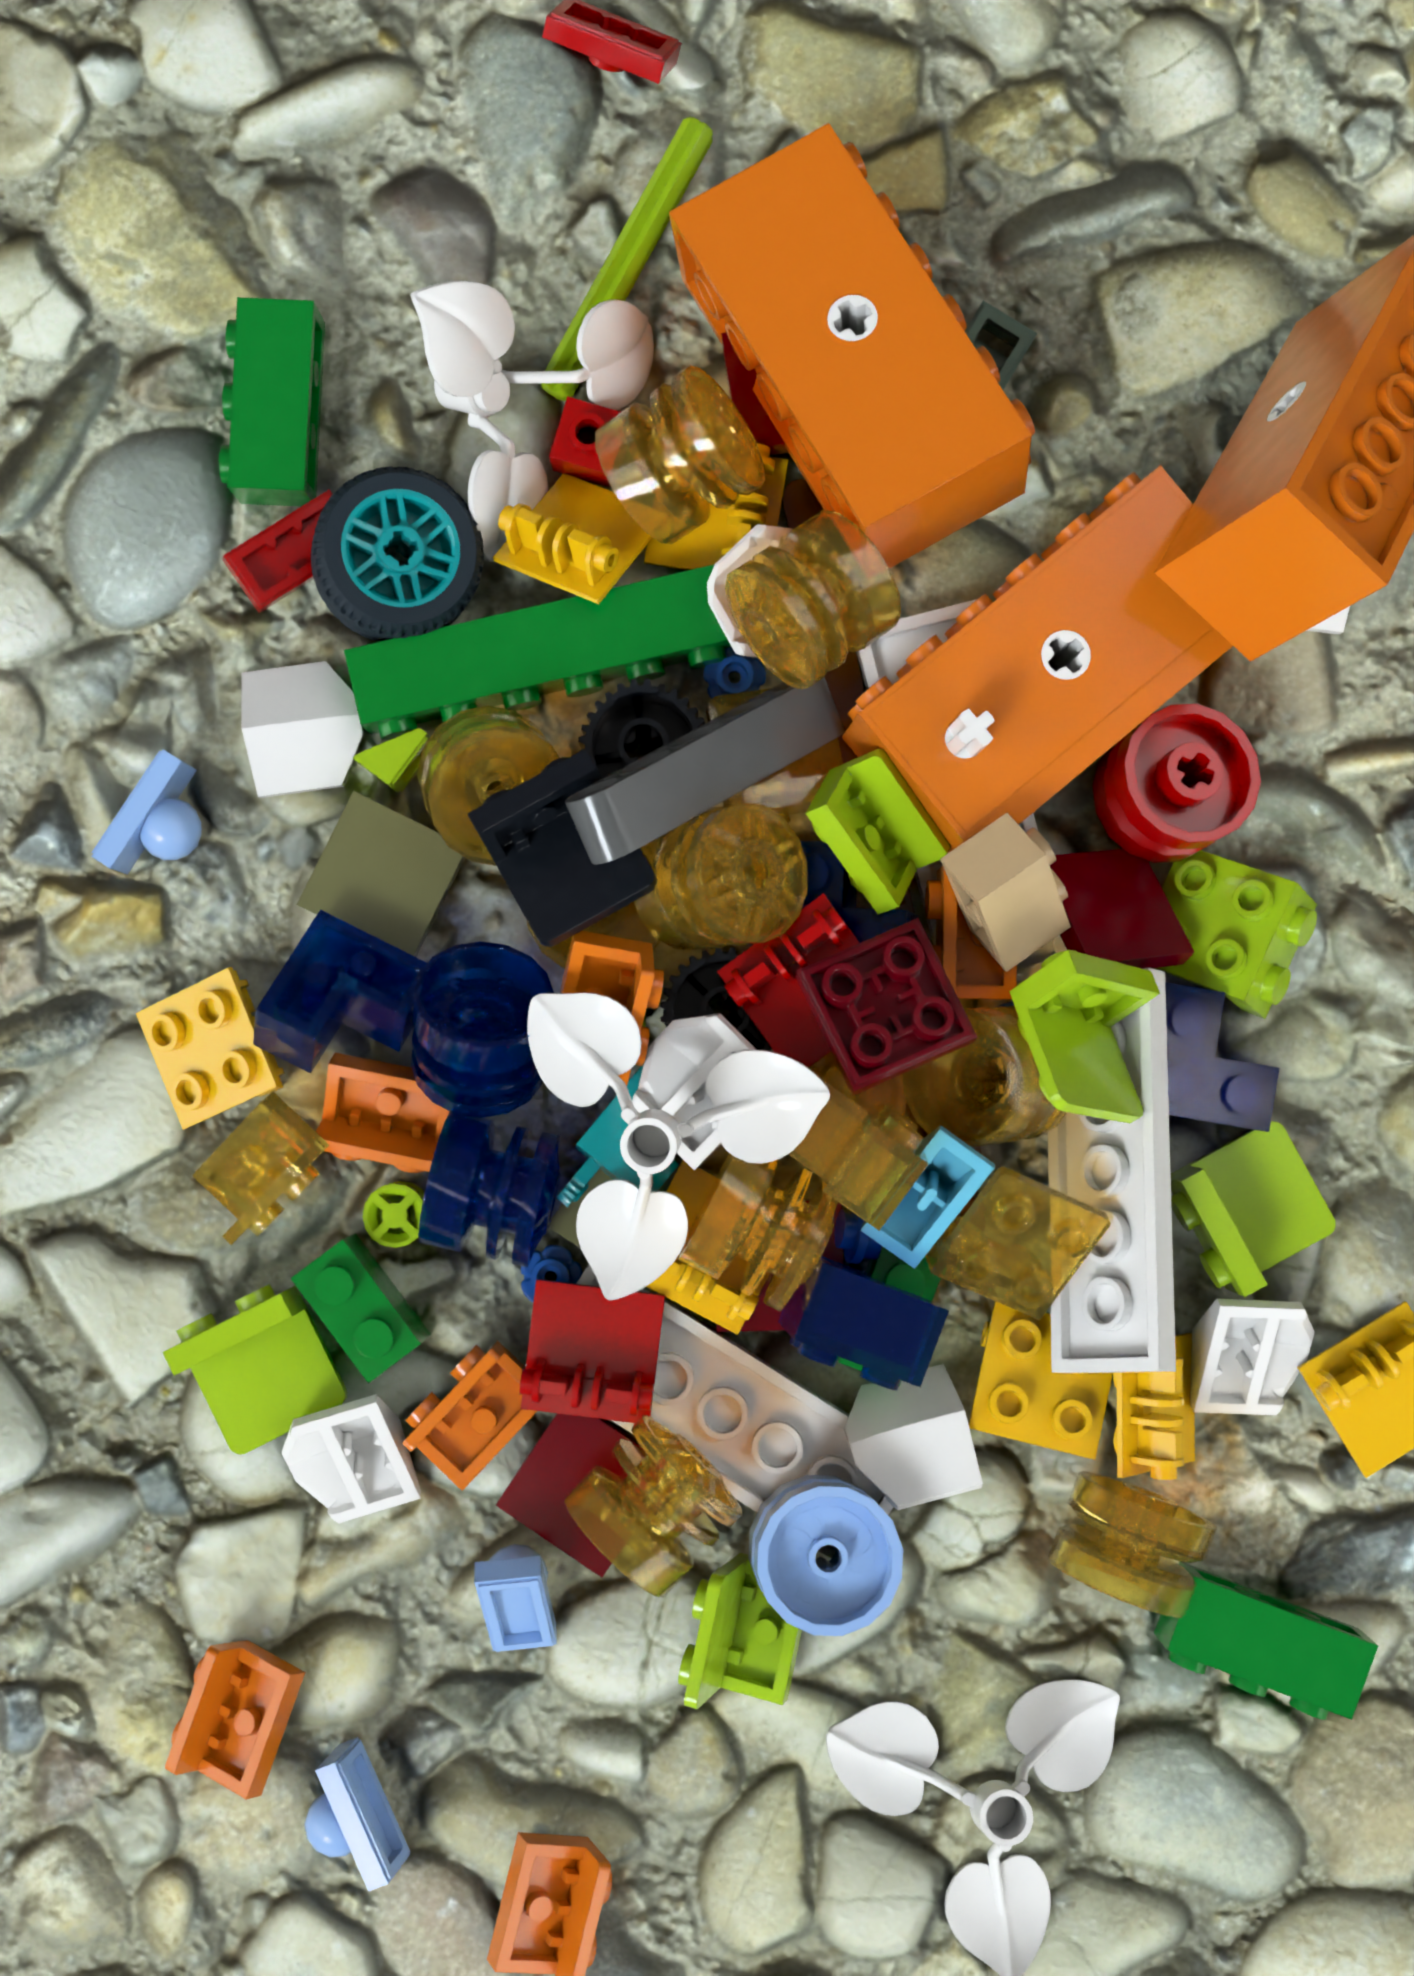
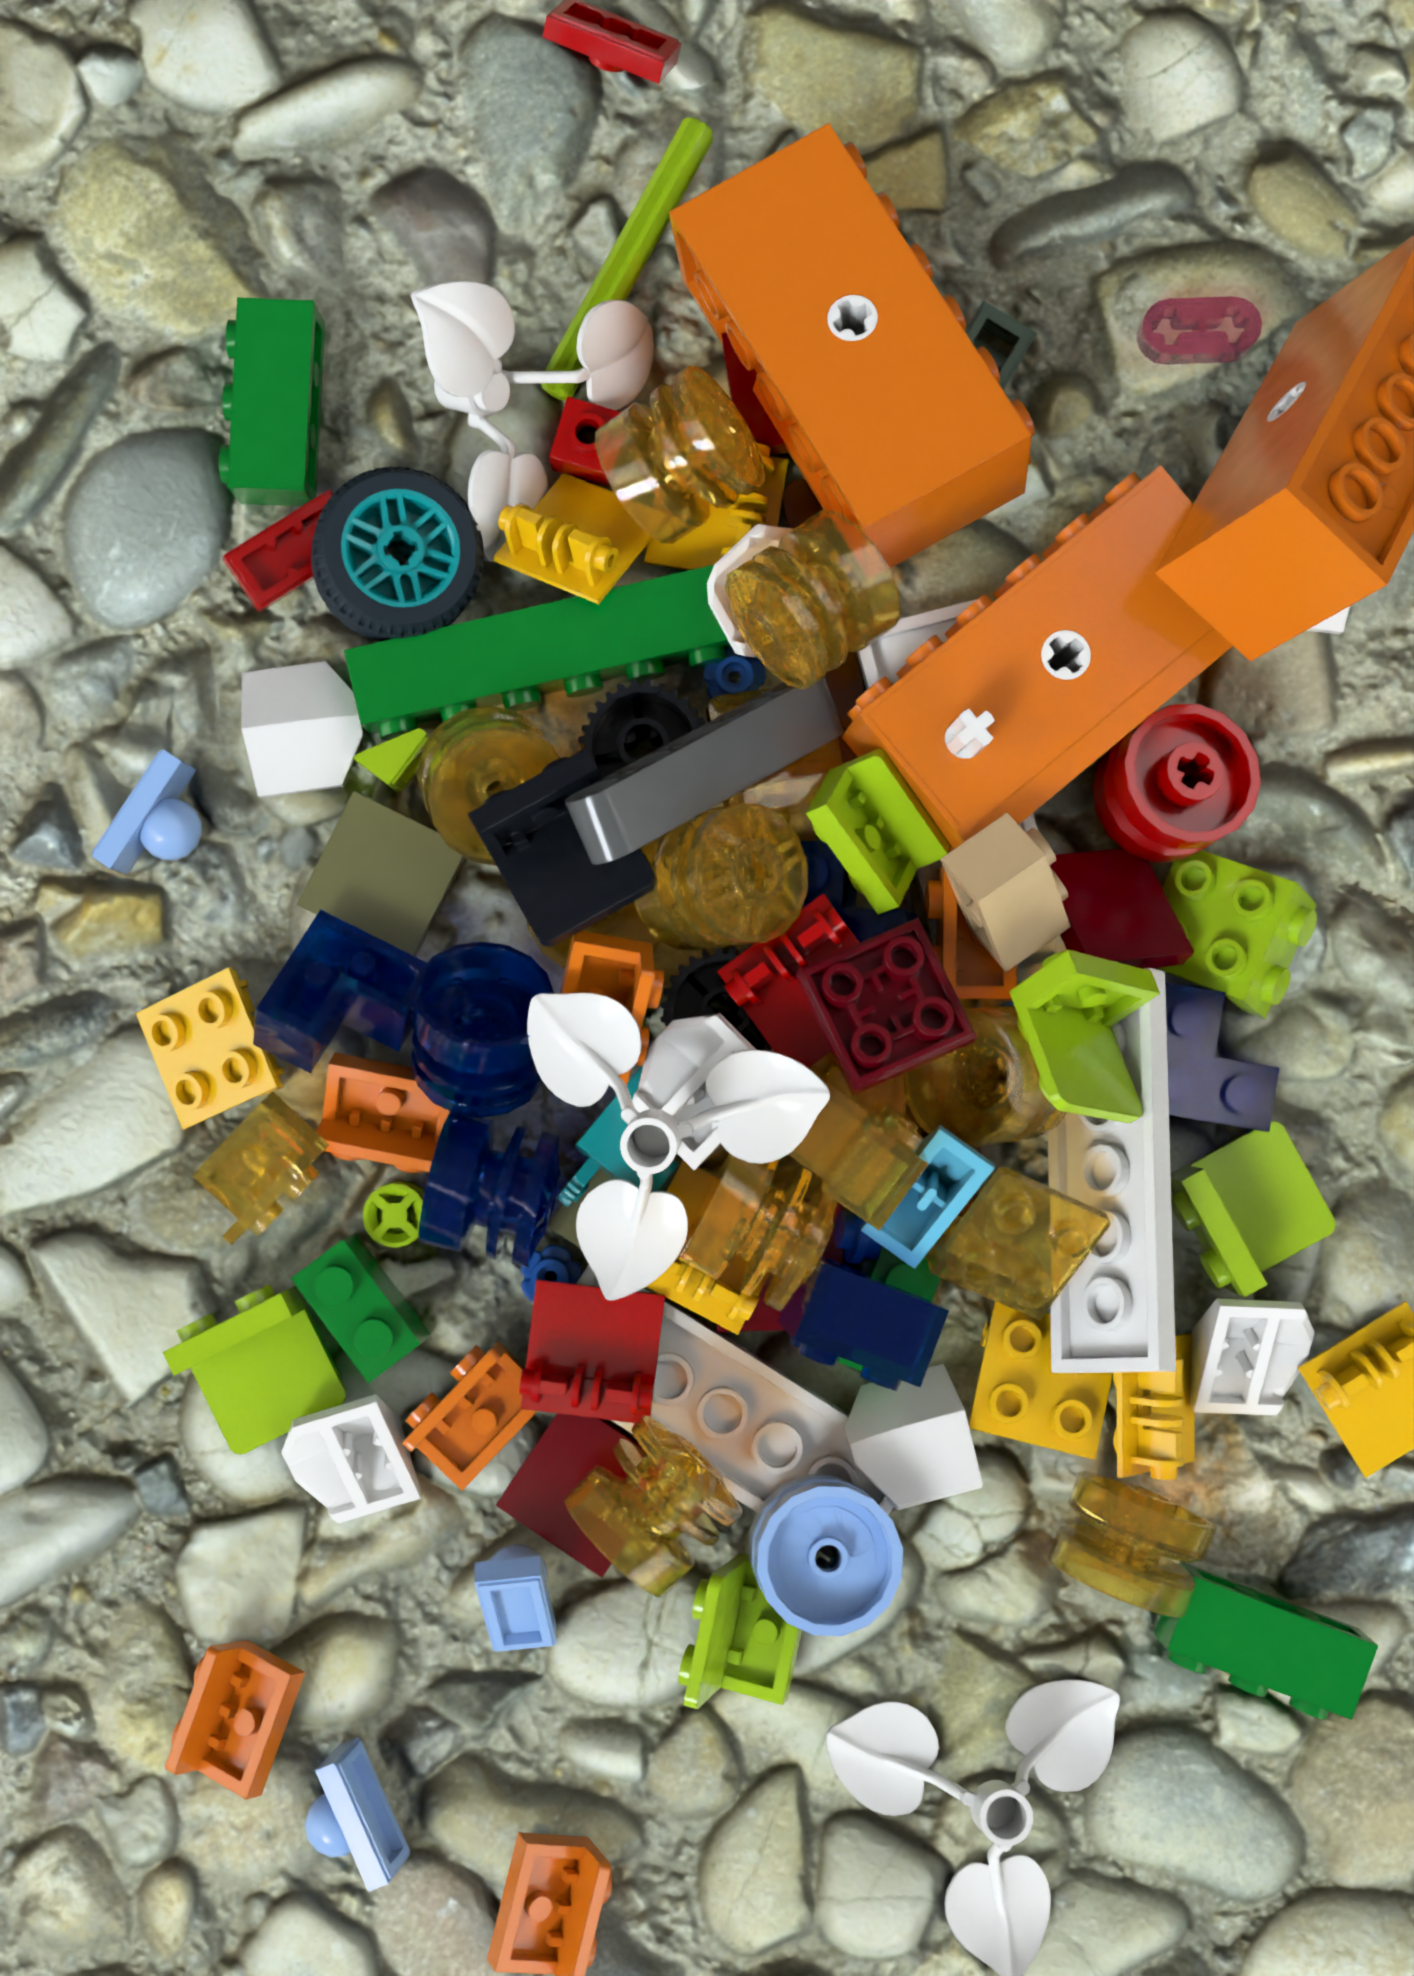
(1199, 315): none -> clear pink beam

